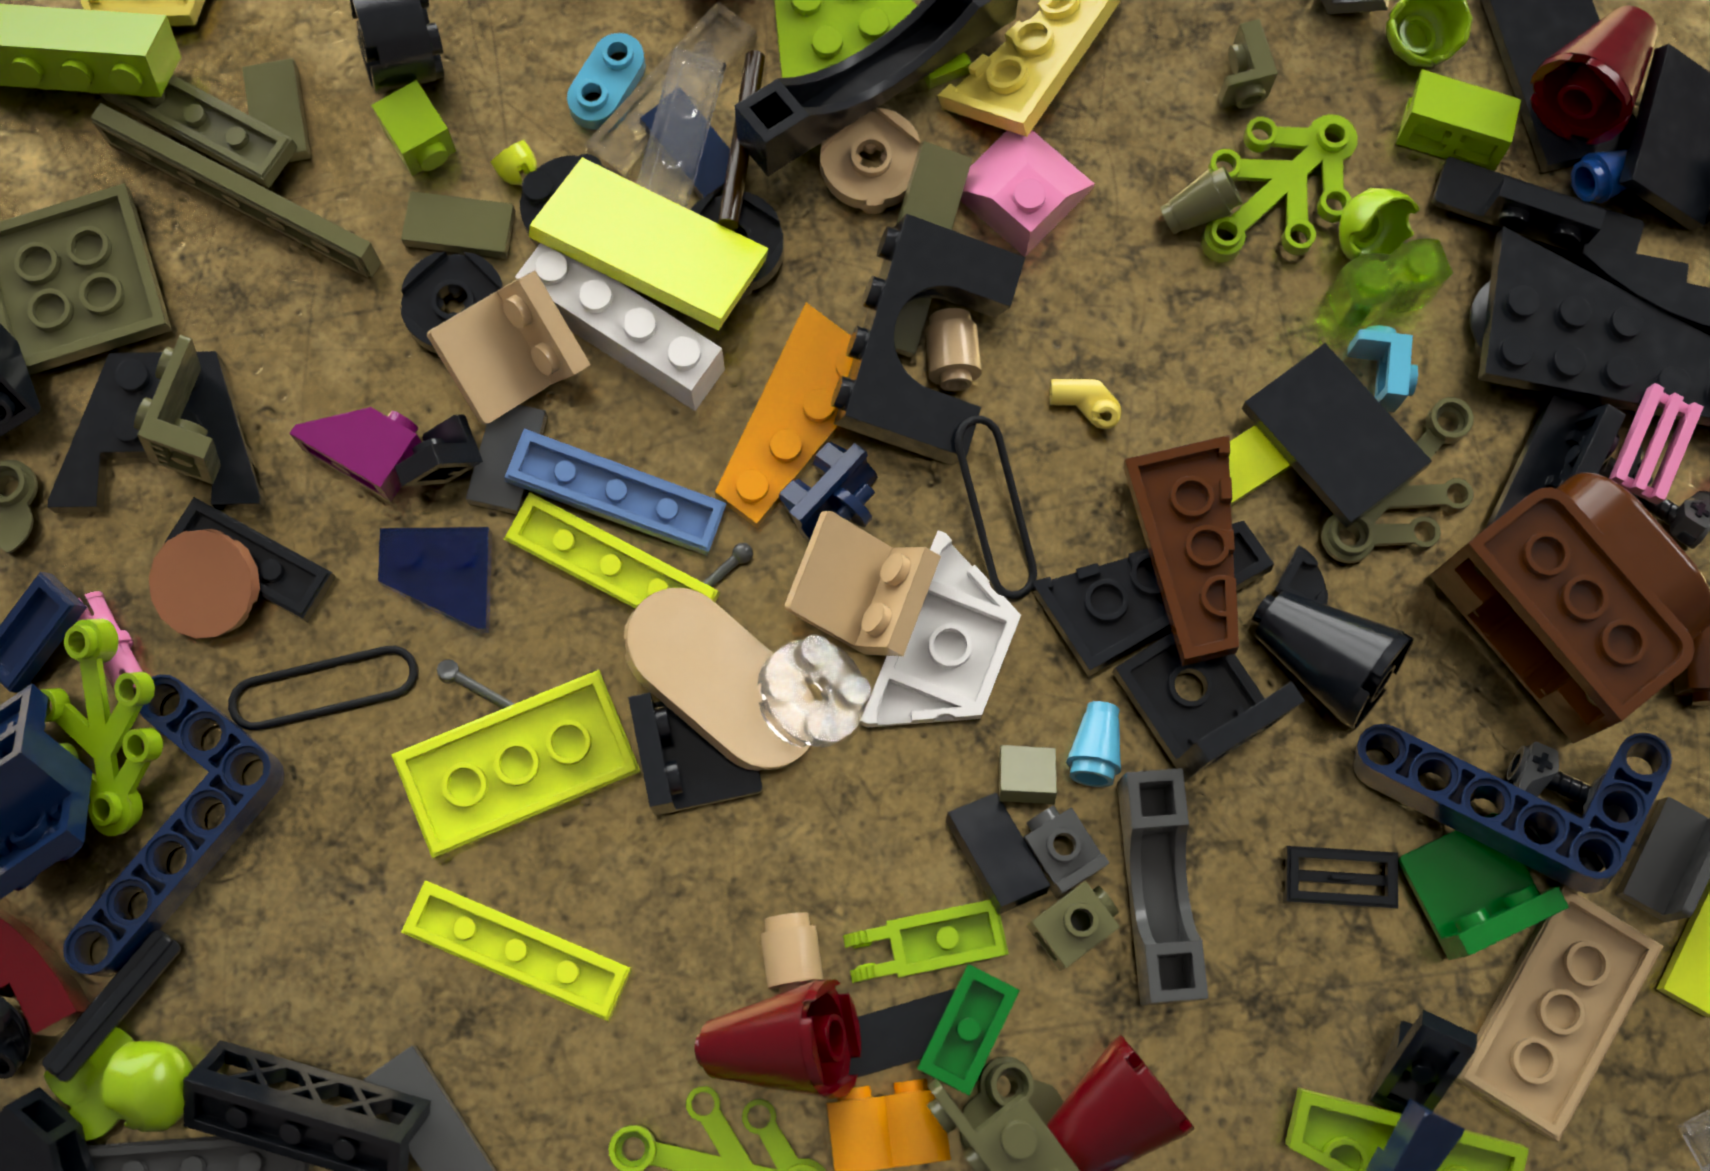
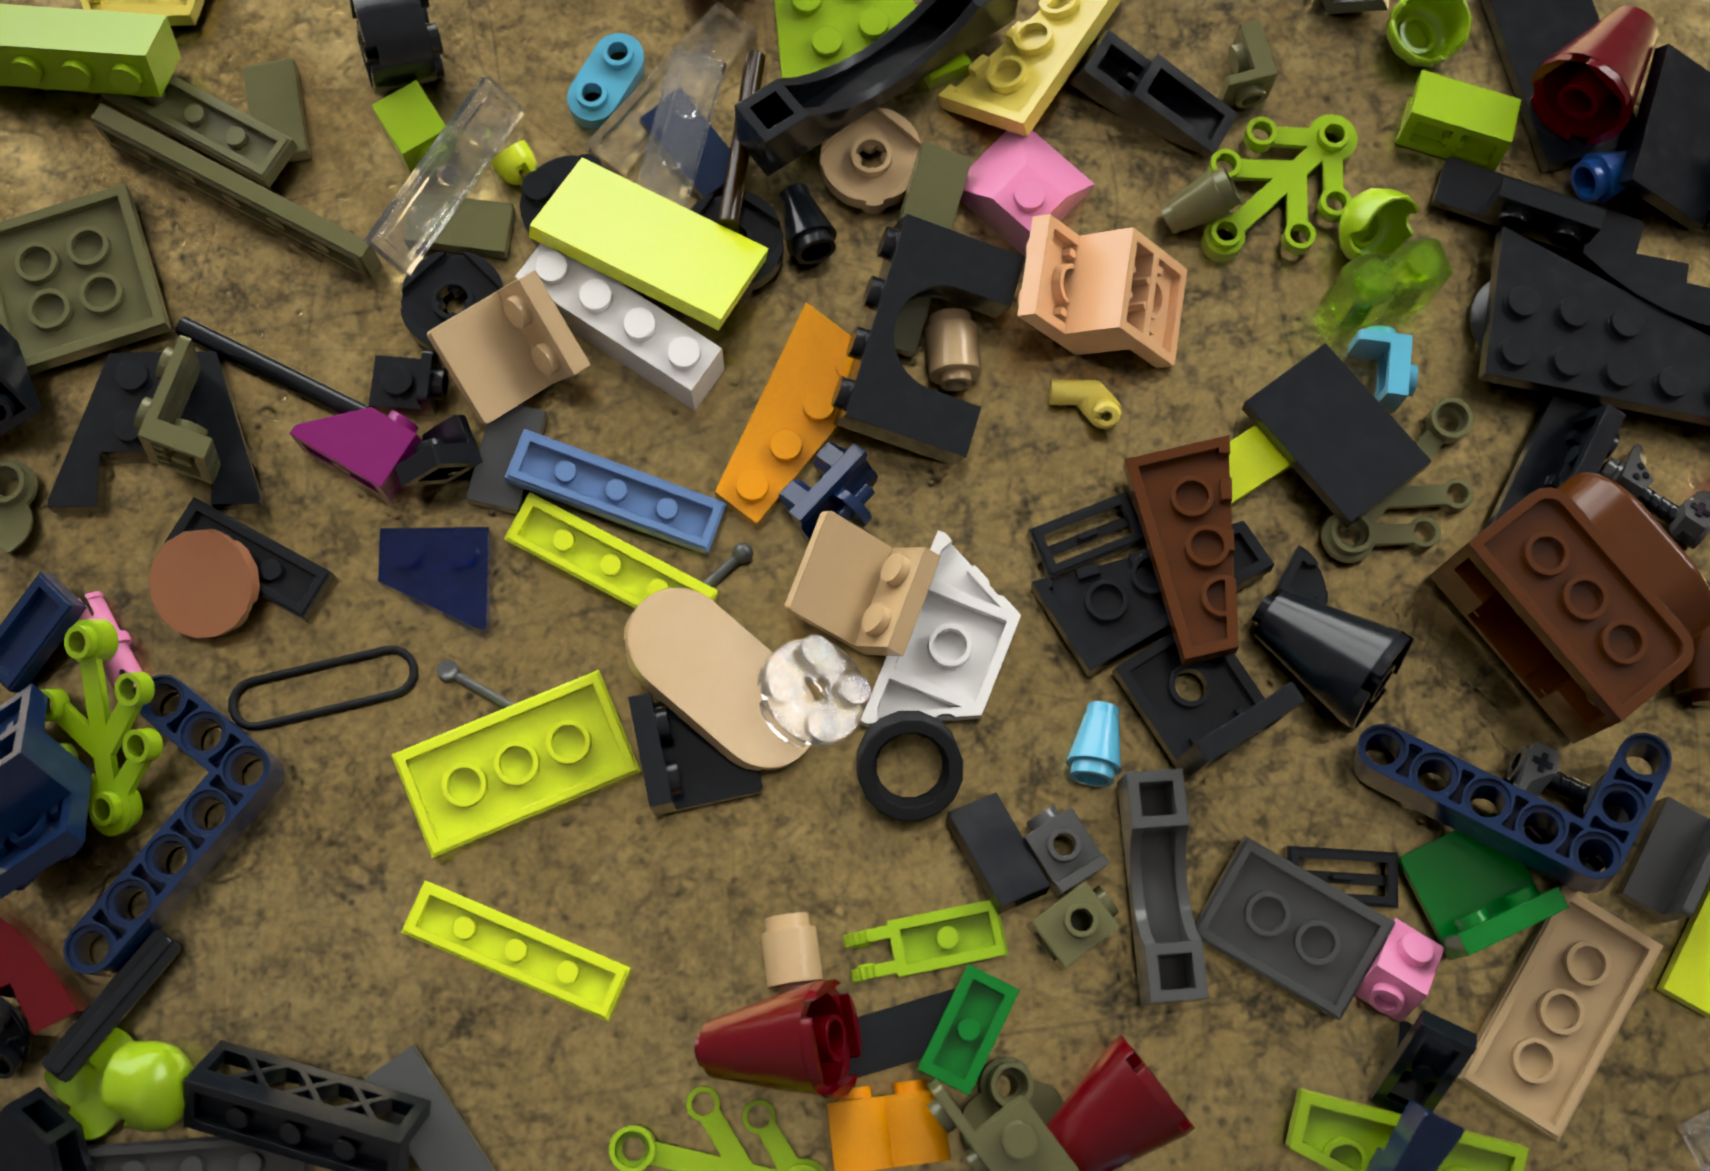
(268, 367): none -> black bar
(408, 384): none -> black bracket
(445, 175): none -> clear tile
(806, 226): none -> black cone
(926, 804): none -> black tyre
(976, 510): black piece -> none
(1027, 774): tile -> none
(1046, 554): none -> black tile
(1102, 291): none -> light nougat bracket
(1152, 94): none -> black slope
(1292, 927): none -> dark grey tile
(1401, 972): none -> bright pink bracket
(1672, 407): bright pink tile -> none

